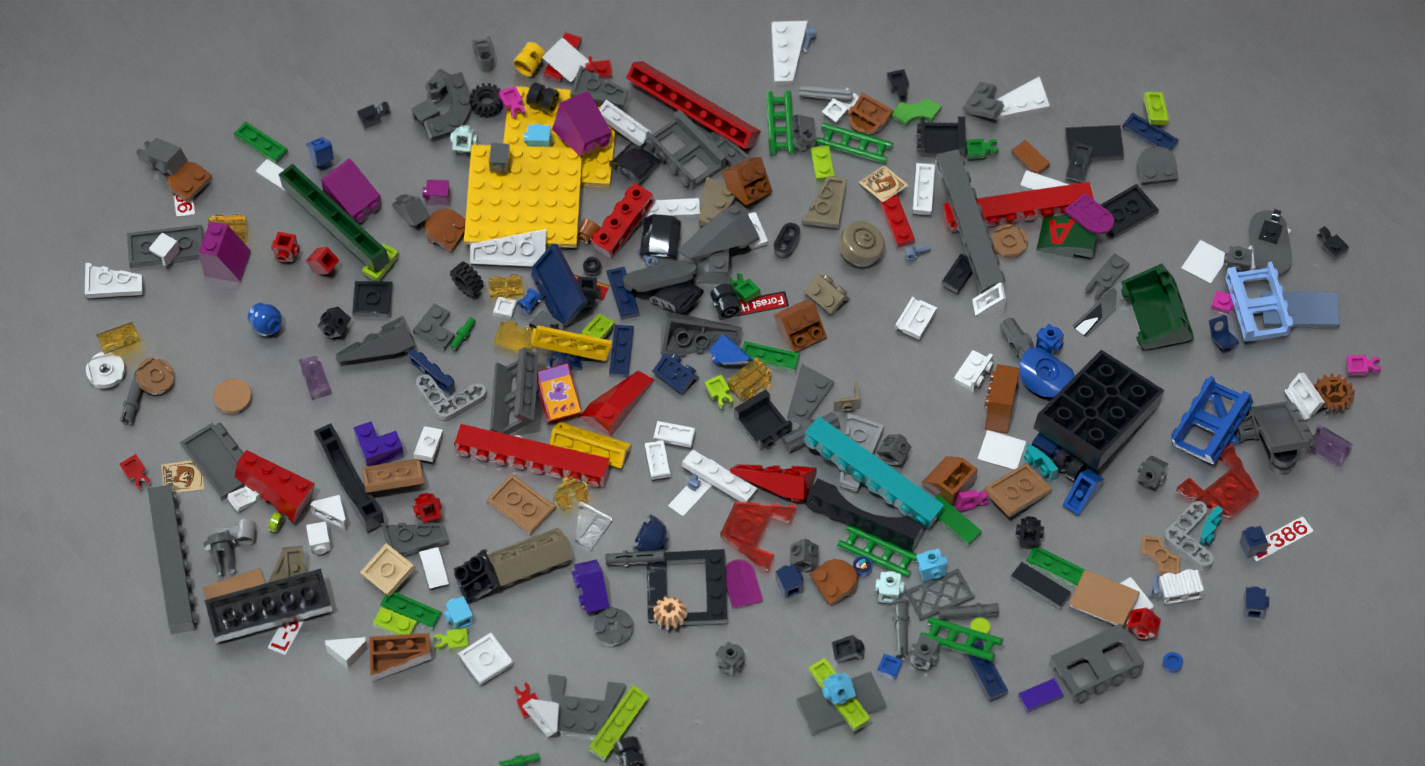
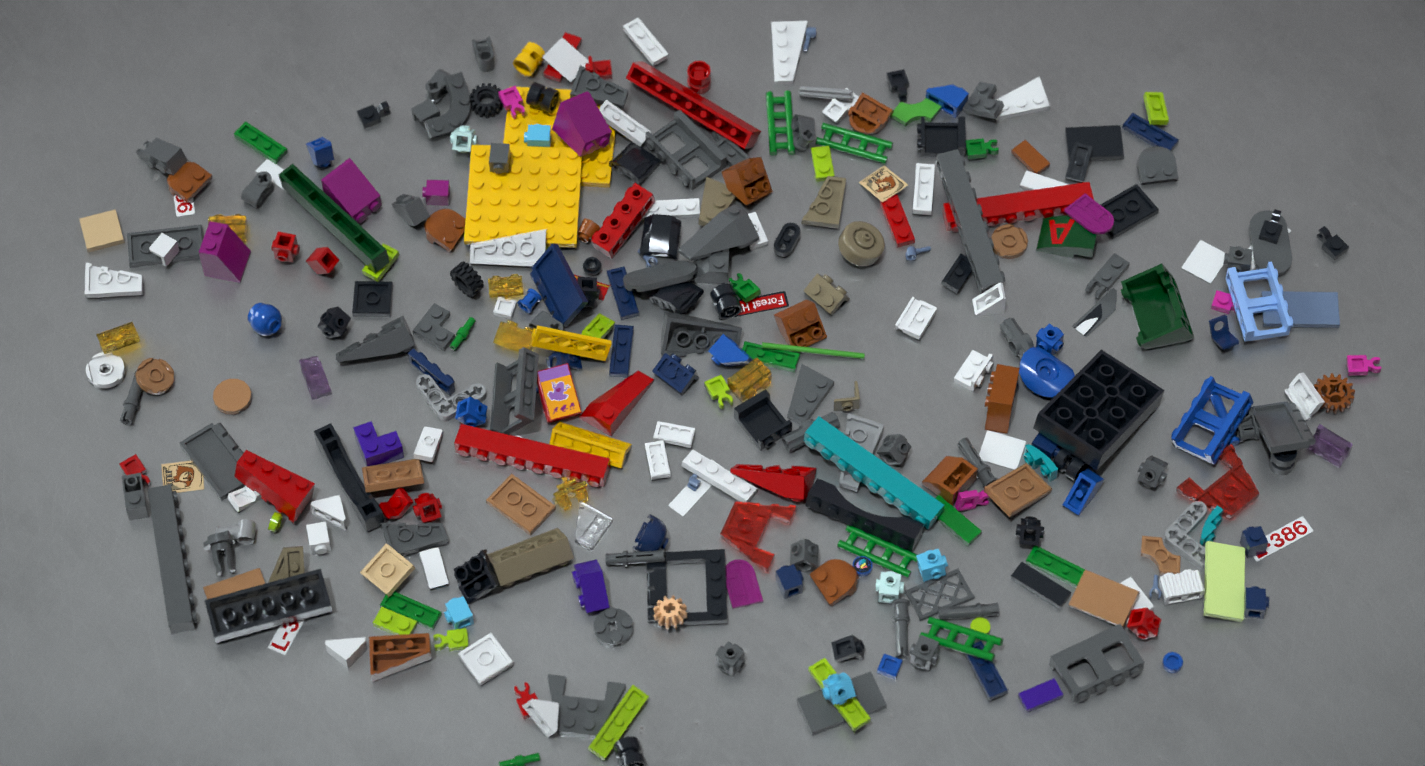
(101, 231): none -> tan tile
(134, 496): none -> dark grey slope
(258, 189): none -> dark grey piece
(397, 504): none -> red bracket
(471, 412): none -> blue brick
(645, 42): none -> white plate
(699, 77): none -> red wheel
(813, 350): none -> bright green axle
(949, 98): none -> blue slope
(984, 470): none -> dark grey pin
(1224, 581): none -> yellowish green tile

